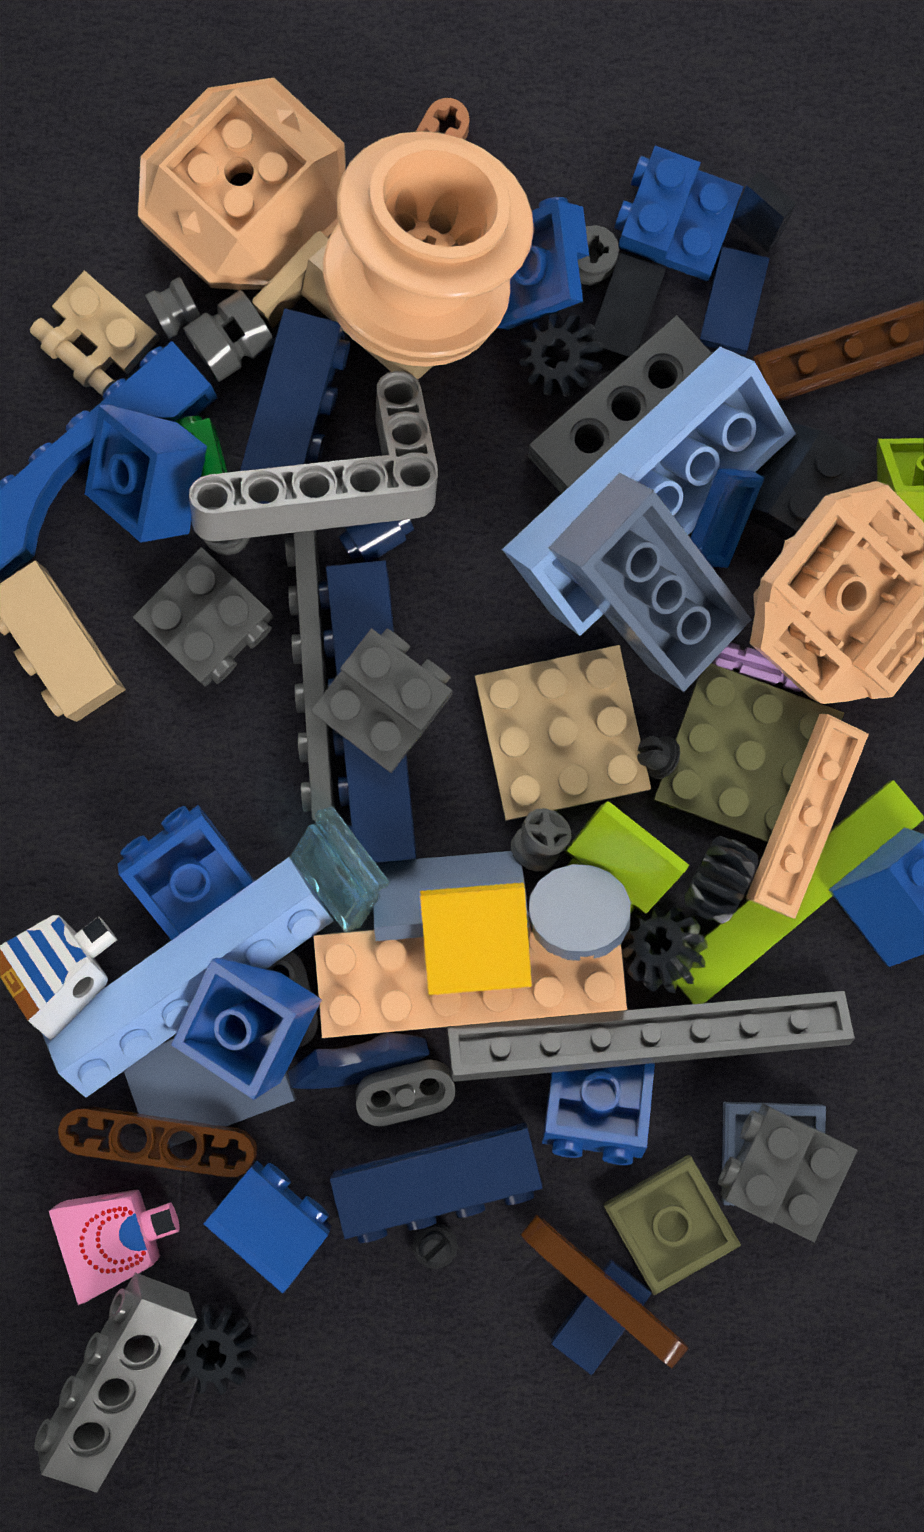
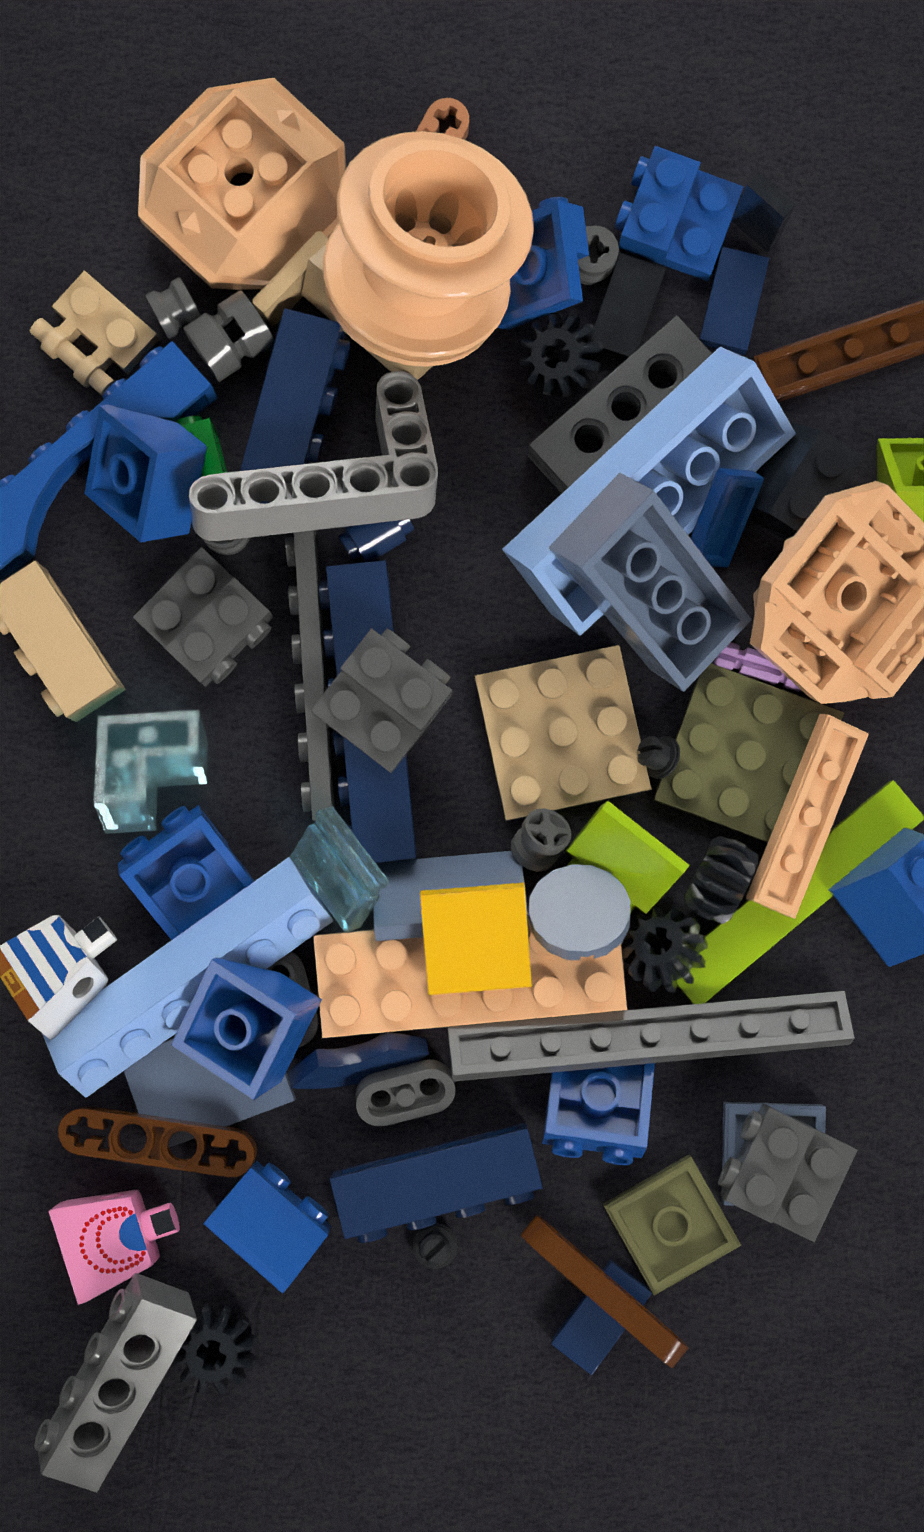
(138, 756): none -> clear light blue brick

